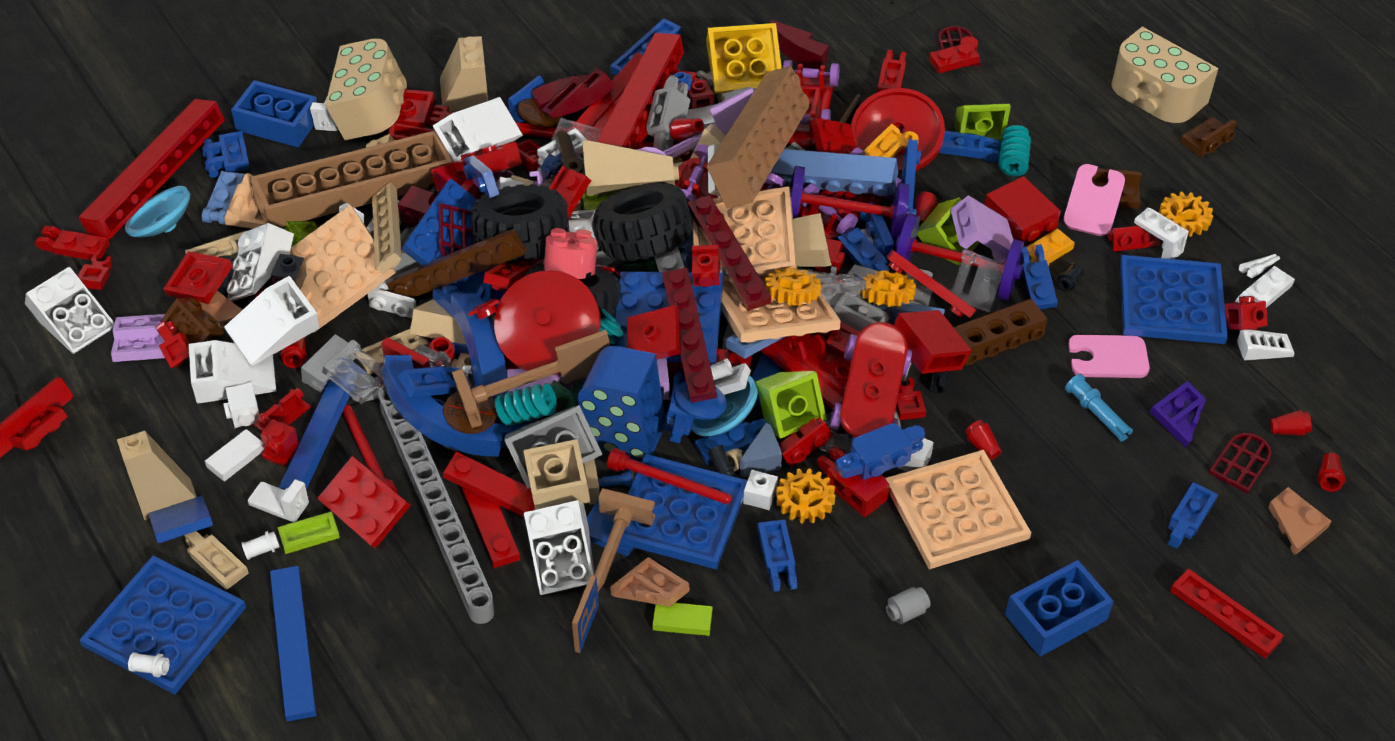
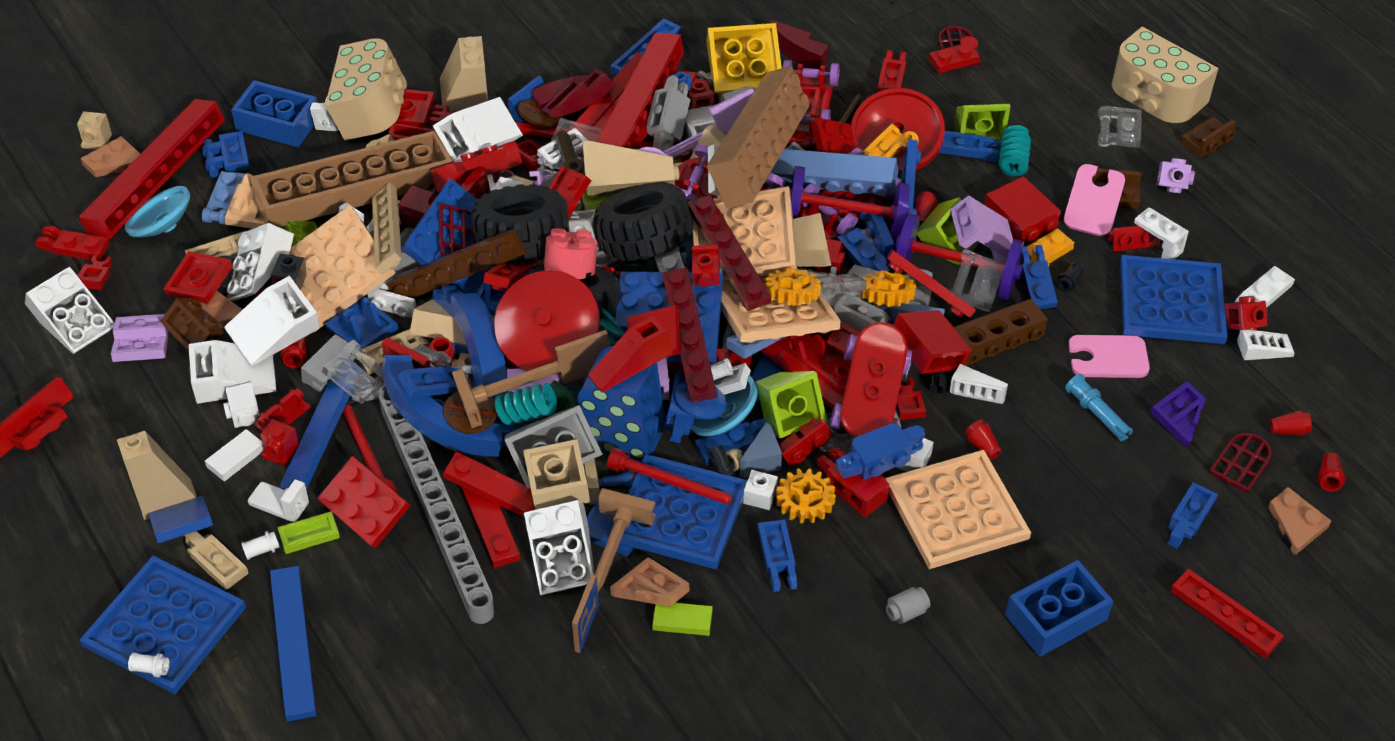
(94, 130): none -> tan brick
(110, 158): none -> nougat wing
(175, 346): red plate -> none
(362, 323): none -> blue plate
(480, 176): plate -> none
(485, 309): red plate -> none
(551, 165): dark blue plate -> none
(633, 352): none -> red slope
(684, 128): red cone -> none
(977, 385): none -> white slope
(1127, 127): none -> clear plate
(1167, 179): none -> lavender brick
(1187, 212): light orange gear -> none
(1257, 266): white piece -> none

